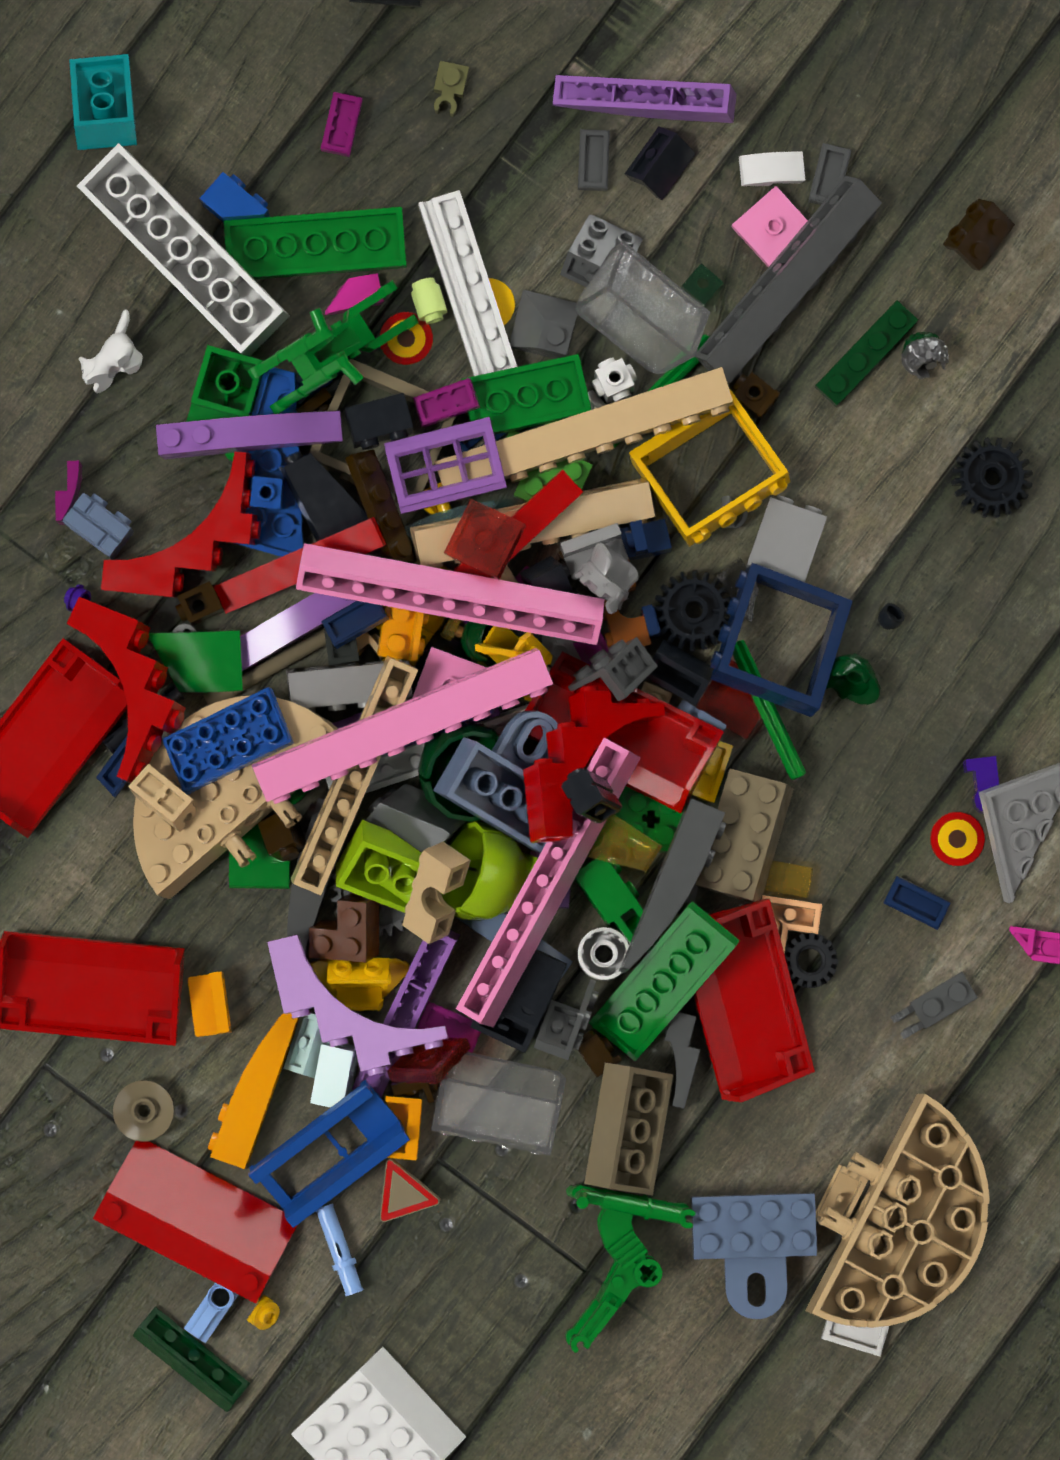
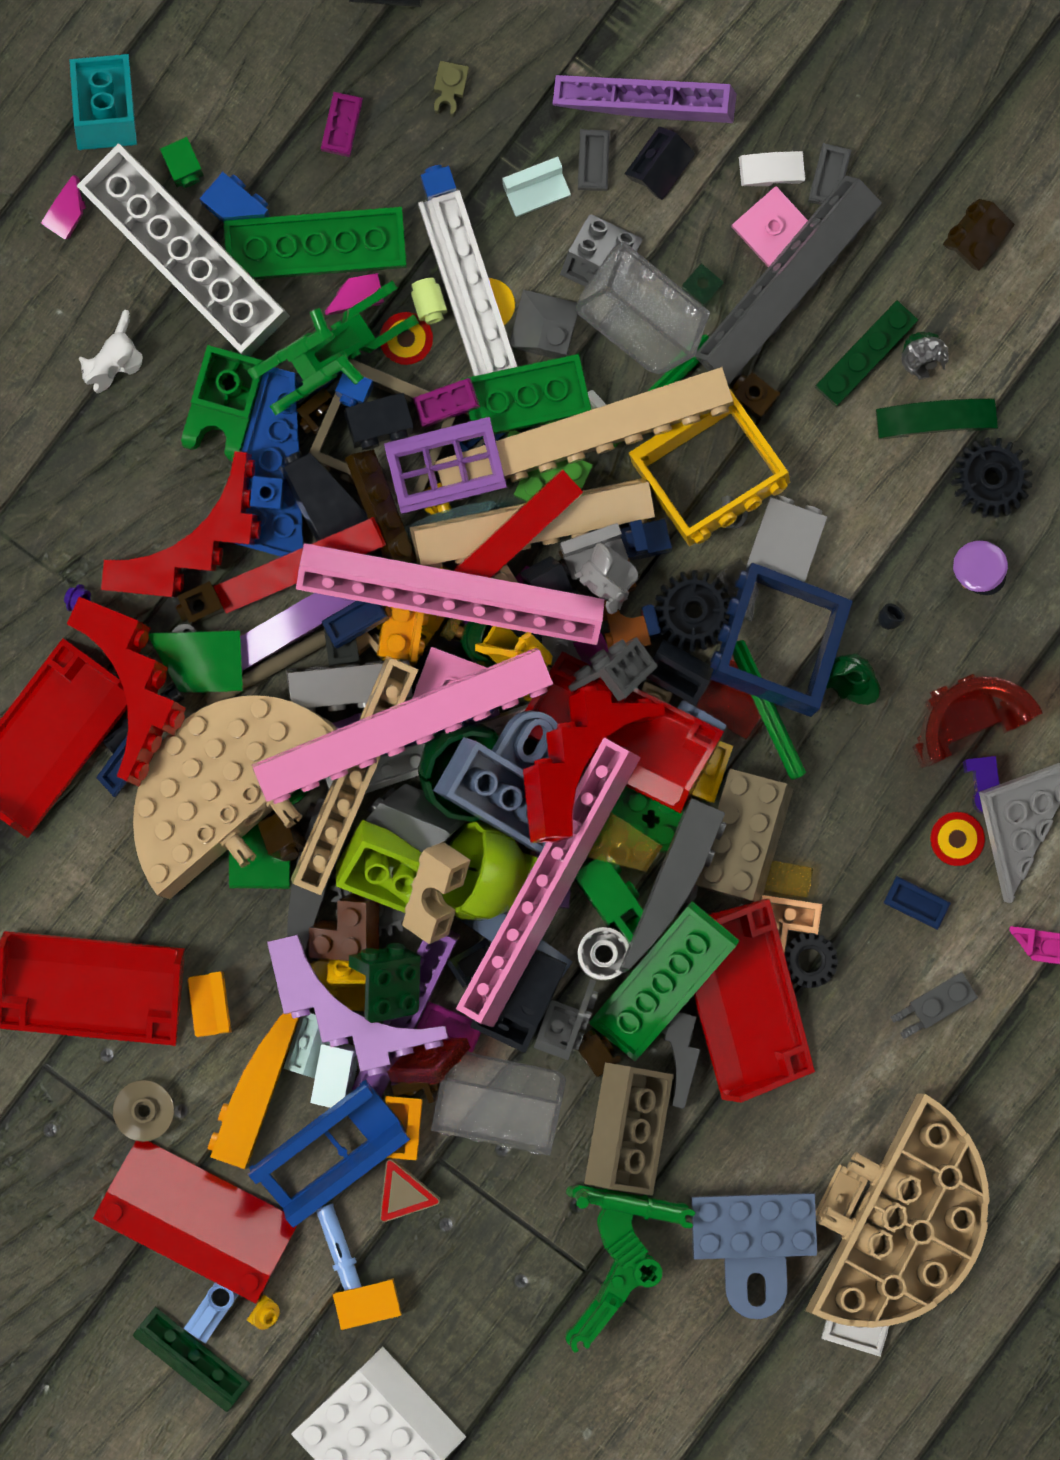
(65, 210): none -> dark pink slope
(66, 499): magenta slope -> none
(99, 525): sand blue brick -> none
(162, 797): tan hinge -> none
(182, 163): none -> green brick
(228, 740): blue tile -> none
(247, 433): medium lavender slope -> none
(353, 394): none -> blue plate
(367, 1304): none -> light orange panel
(391, 981): none -> dark green bracket
(437, 181): none -> blue plate
(467, 962): none -> black slope
(485, 539): clear red plate -> none
(536, 187): none -> light aqua panel
(591, 795): black brick -> none
(614, 390): white brick -> none
(936, 417): none -> dark green slope
(969, 709): none -> clear red piece
(981, 567): none -> medium lavender piece

